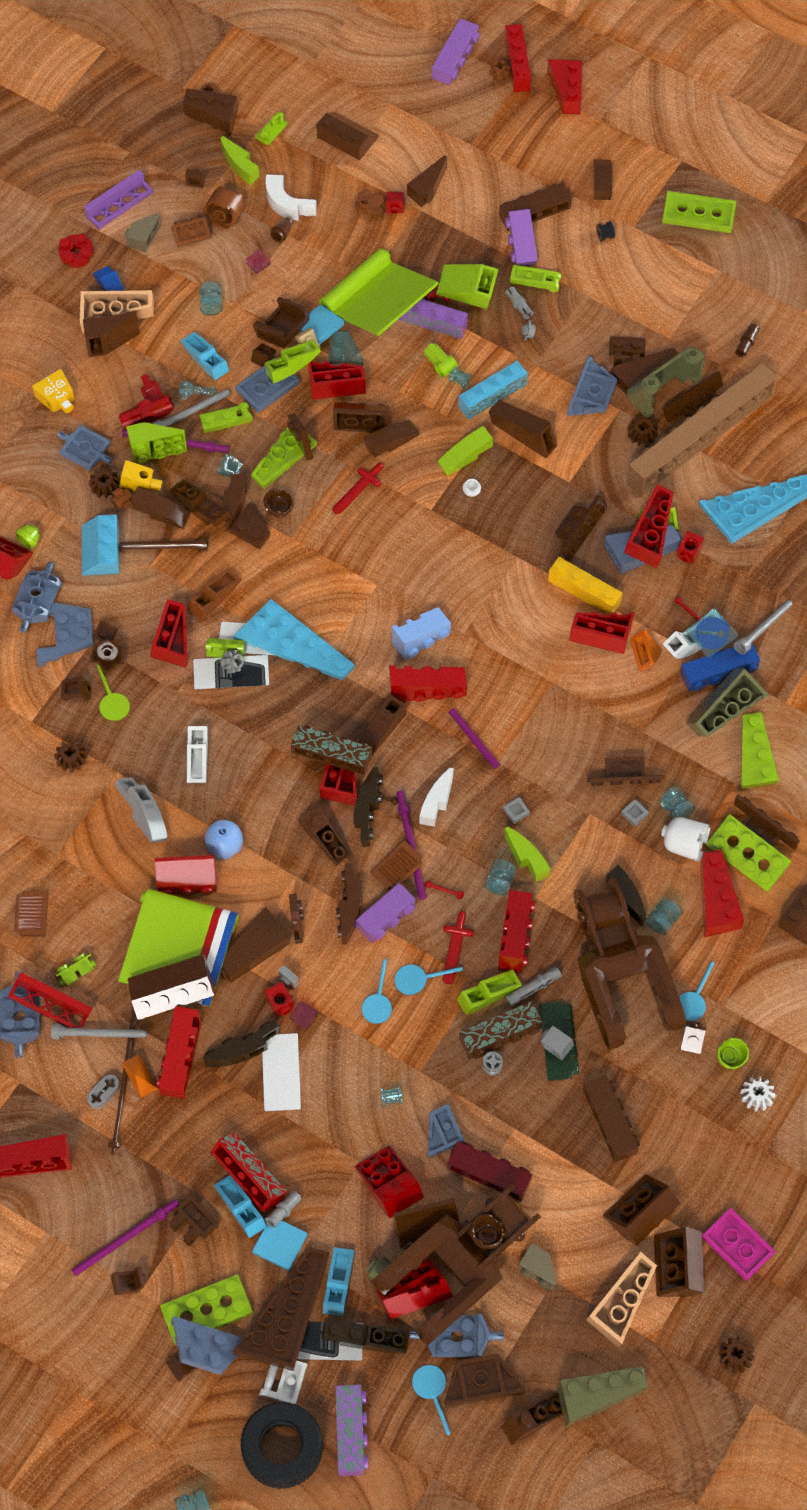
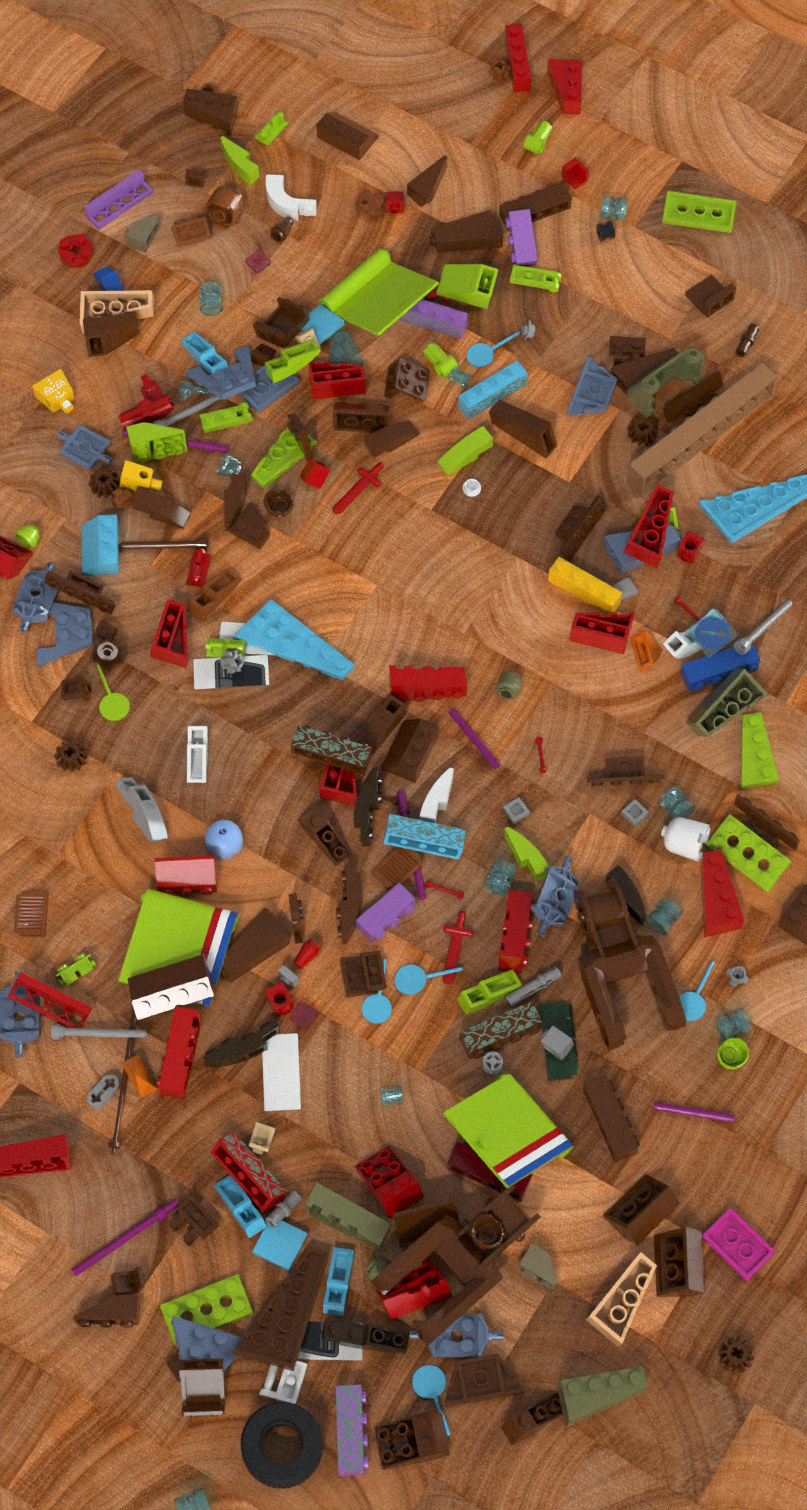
(82, 589): none -> reddish brown bracket
(117, 1310): none -> reddish brown slope
(198, 503): reddish brown slope -> none
(198, 568): none -> red hinge
(202, 1387): none -> panel
(230, 380): none -> sand blue wing
(261, 1138): none -> tan bracket
(307, 953): none -> red cone
(314, 473): none -> red panel
(347, 1217): none -> olive wedge
(363, 974): none -> reddish brown slope
(407, 379): none -> reddish brown bracket
(411, 749): none -> reddish brown slope
(412, 1440): none -> reddish brown slope
(420, 633): light blue wedge -> none
(424, 836): none -> medium azure brick
(443, 1131): sand blue wing -> none
(455, 52): medium lavender brick -> none
(468, 233): none -> reddish brown slope
(482, 354): none -> medium azure piece
(508, 1130): none -> lime door
(509, 685): none -> olive head
(519, 302): light grey pin -> none
(536, 141): none -> lime piece
(539, 741): none -> red hinge
(548, 907): none -> sand blue plate
(575, 173): none -> red panel
(602, 179): reddish brown slope -> none
(614, 208): none -> clear light blue wheel
(627, 588): none -> light grey tile
(693, 1037): bracket -> none
(694, 1112): none -> magenta bar
(710, 295): none -> reddish brown bracket
(739, 970): none -> light grey plate
(739, 1020): none -> clear light blue wheel
(754, 1087): white gear -> none

